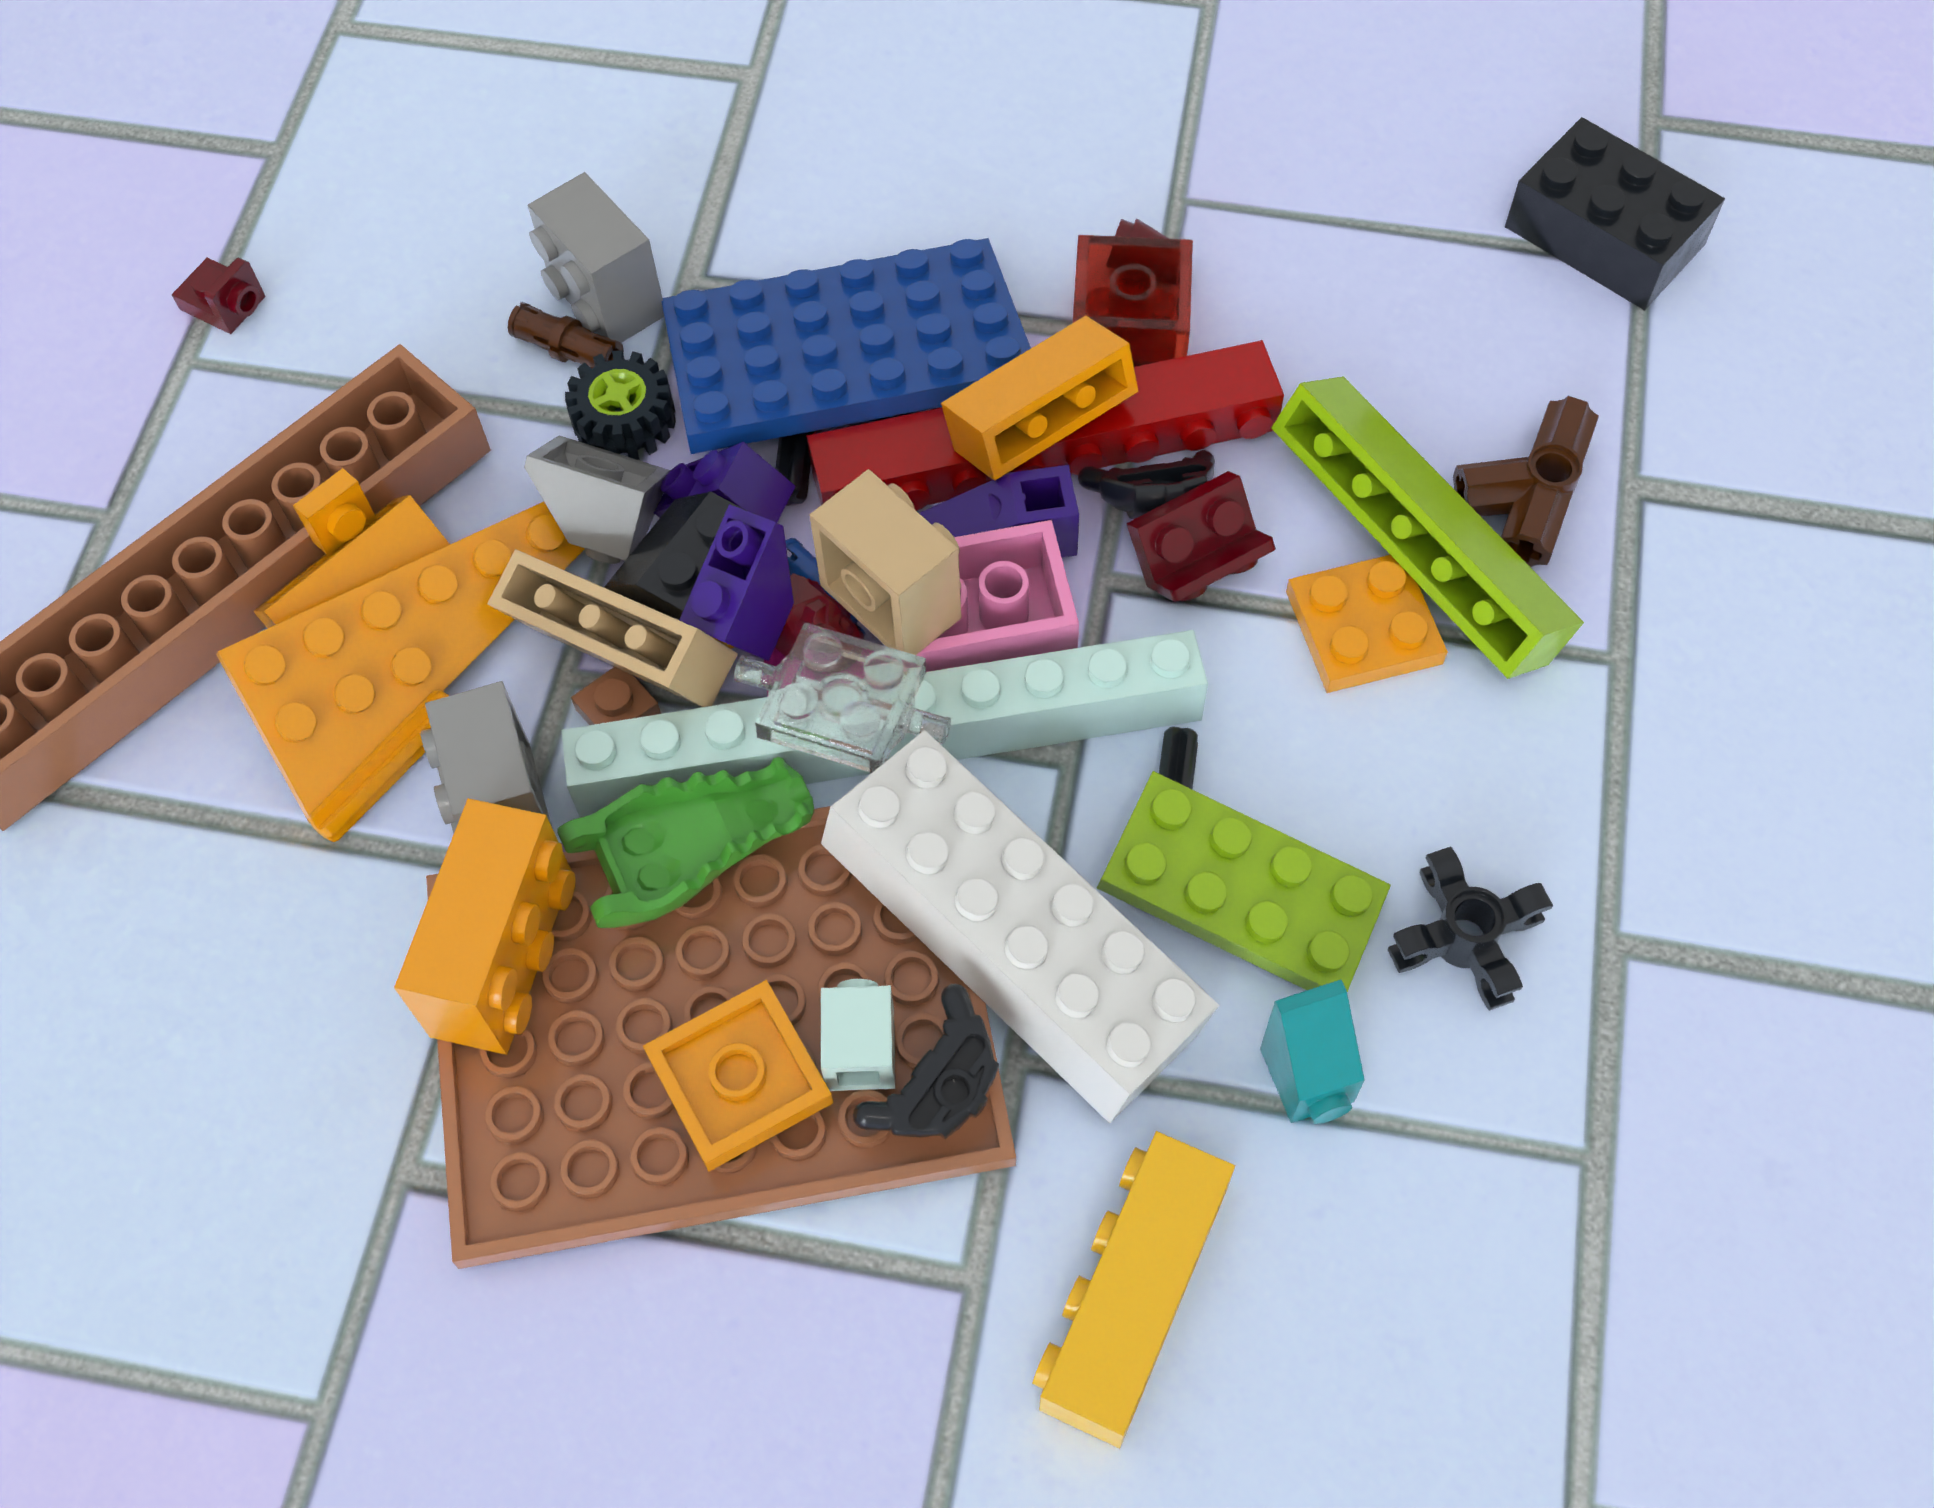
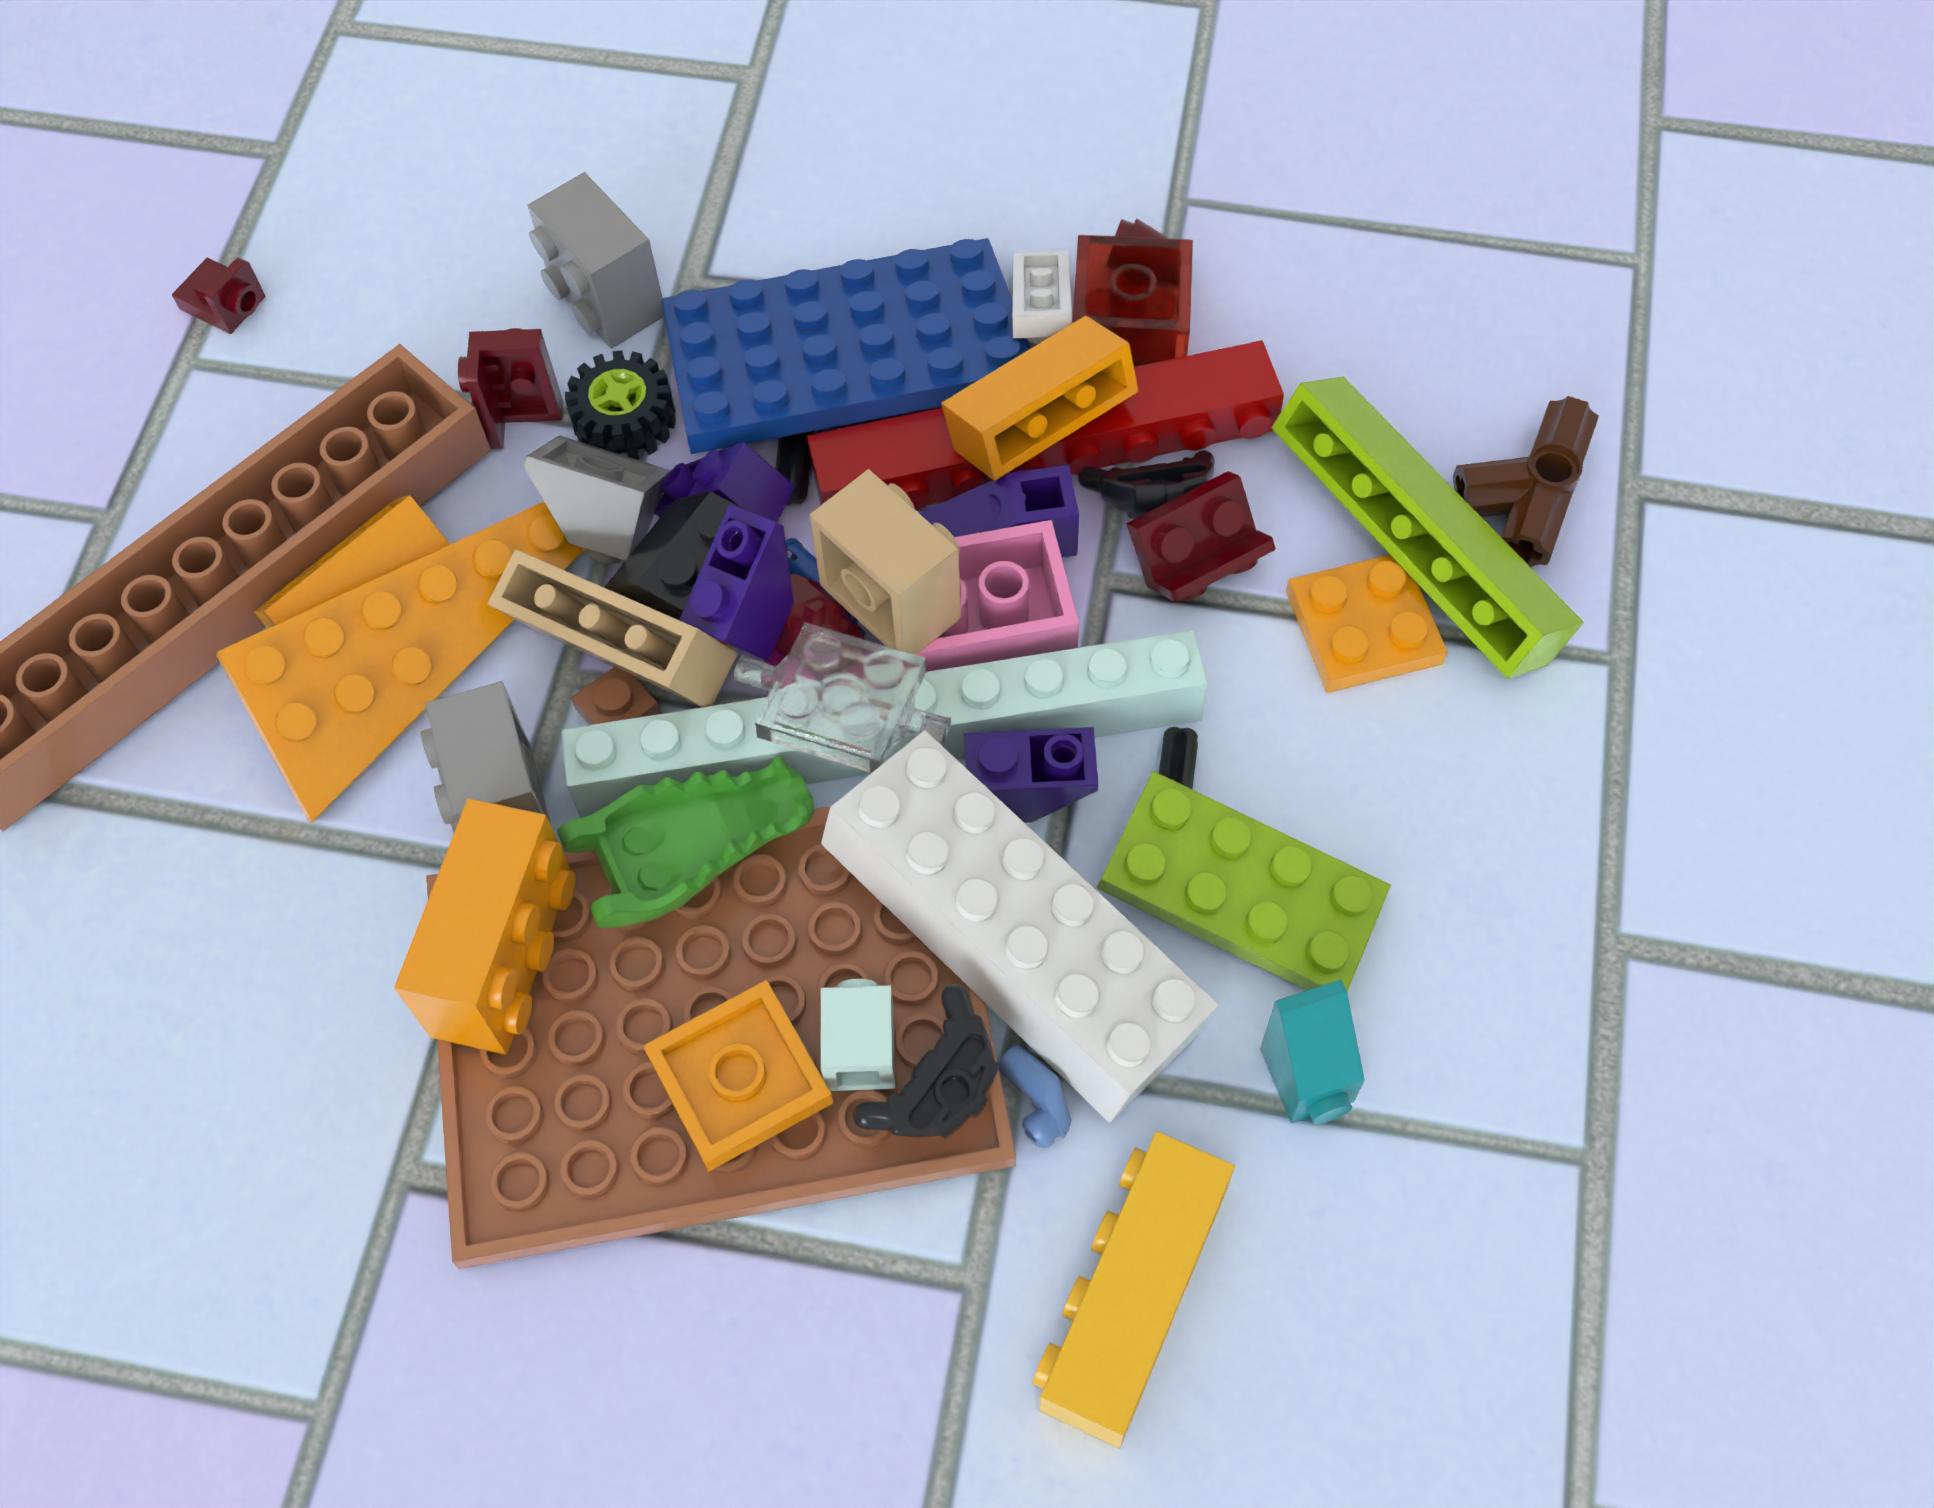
(335, 511): light orange plate -> none
(374, 775): light orange axle -> none
(509, 380): none -> dark red bracket
(561, 337): reddish brown pin -> none
(1034, 768): none -> dark purple slope
(1041, 294): none -> white plate
(1045, 1092): none -> medium blue arm
(1493, 972): black pin -> none
(1613, 212): black brick -> none

